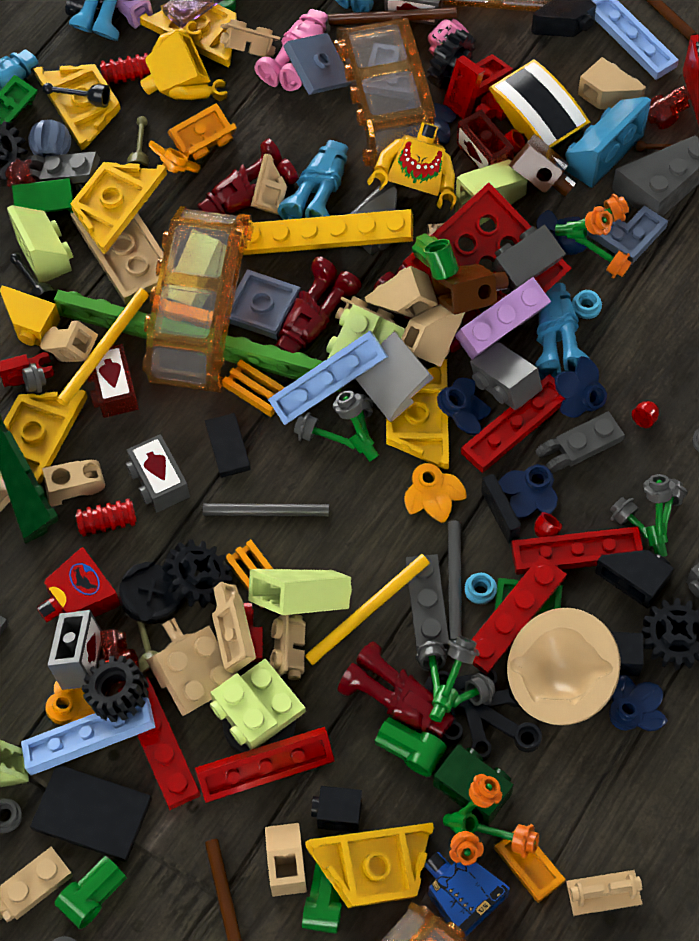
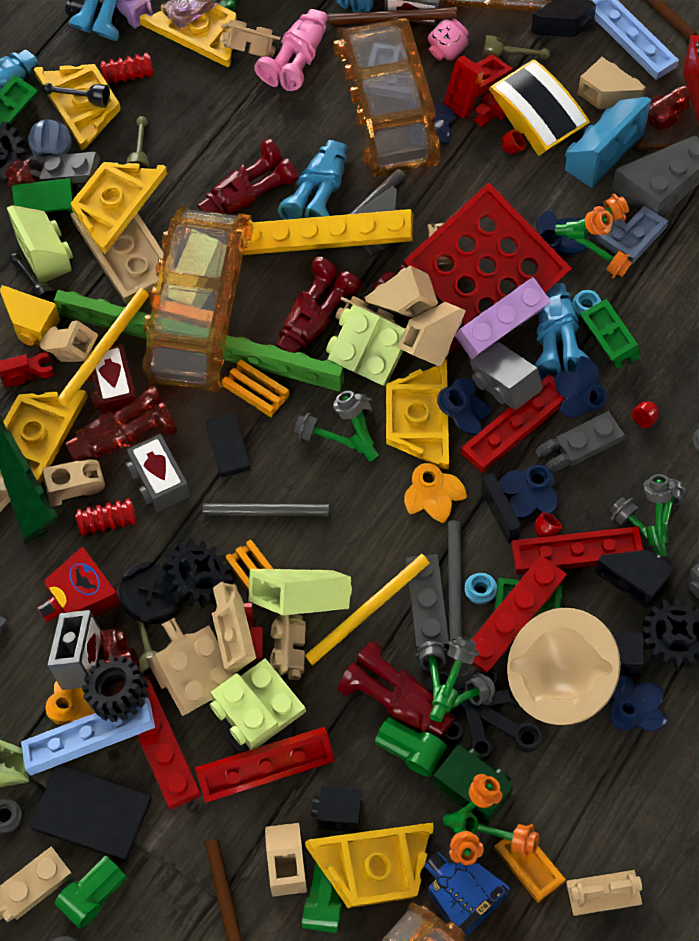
(33, 378): dark grey plate -> none
(110, 431): none -> clear red piece
(174, 160): light orange plate -> none
(178, 67): yellow torso -> none
(201, 132): light orange bracket -> none
(263, 303): sand blue plate -> none
(270, 187): tan tile -> none
(317, 63): sand blue plate -> none
(327, 377): light blue plate -> none
(395, 378): light grey slope -> none
(418, 165): yellow torso -> none
(436, 255): green piece -> none
(445, 57): black gear -> none
(469, 288): reddish brown torso -> none
(483, 140): clear red brick -> none
(495, 46): none -> olive hinge
(499, 175): yellowish green slope -> none
(529, 257): dark grey brick -> none
(531, 164): reddish brown torso -> none
(611, 333): none -> green hinge

